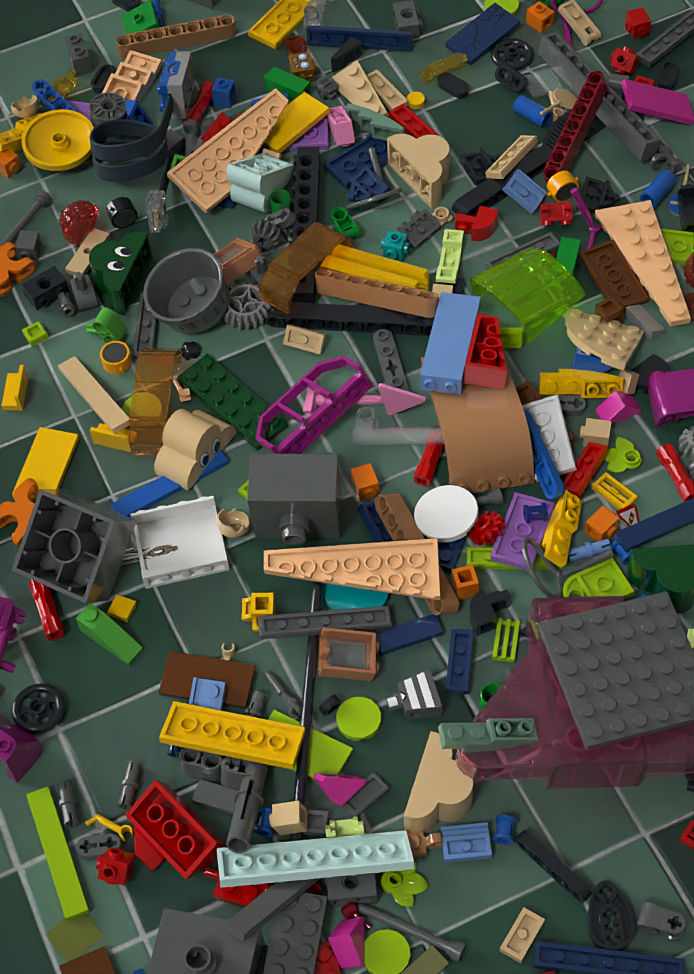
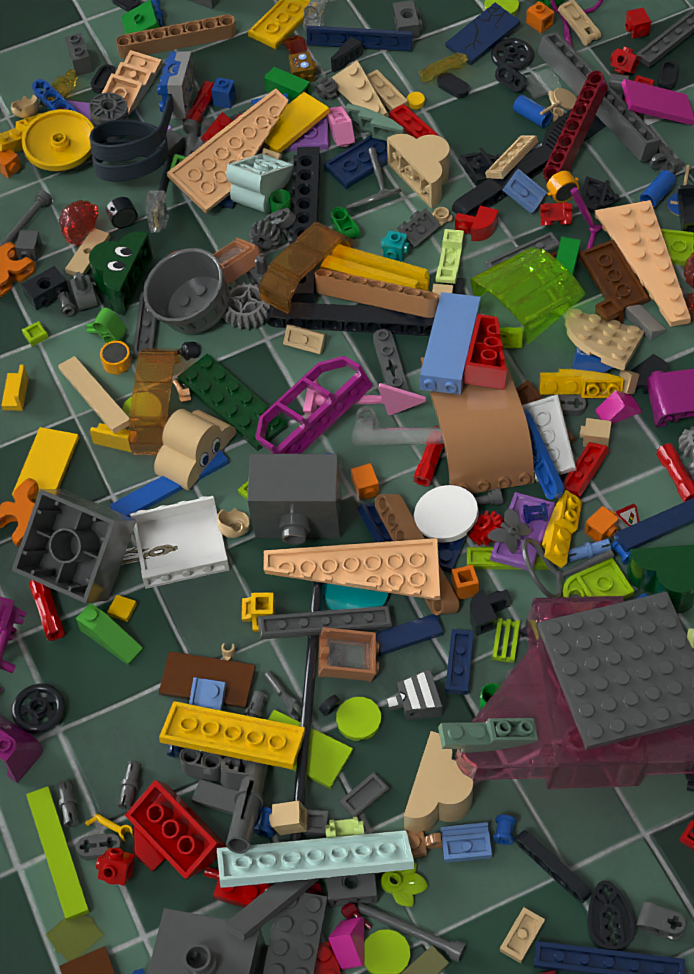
(136, 112): blue slope -> none
(339, 787): dark pink slope -> none
(366, 185): dark blue slope -> none
(511, 531): none -> dark grey piece
(611, 494): yellow tile -> none
(619, 457): lime plate -> none

